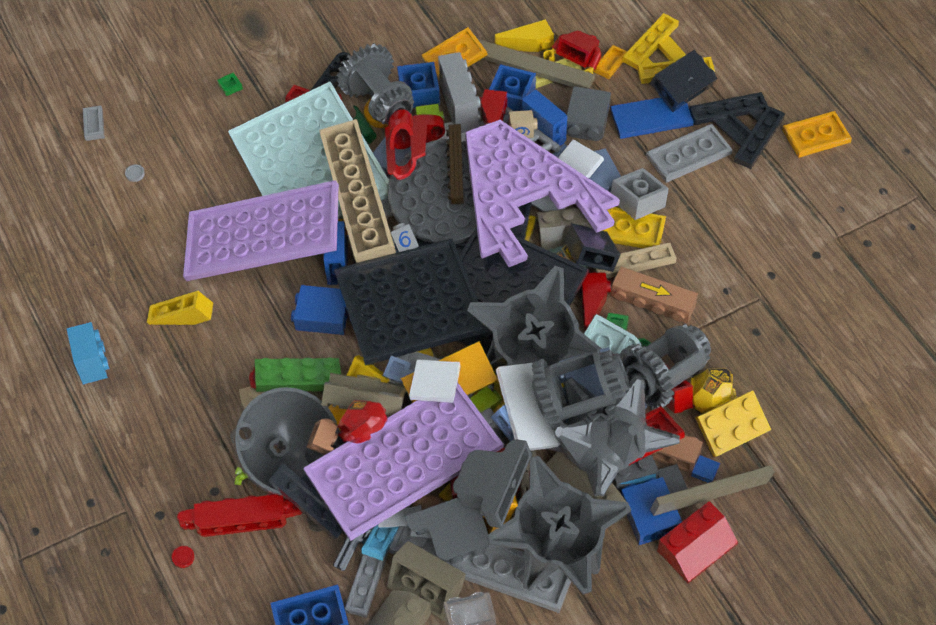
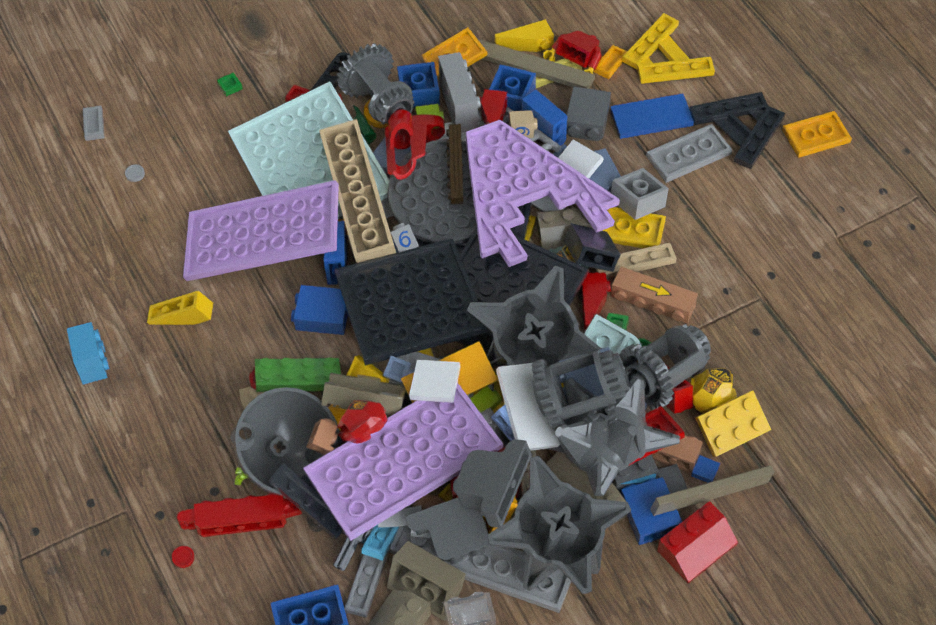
(683, 80): black piece -> none

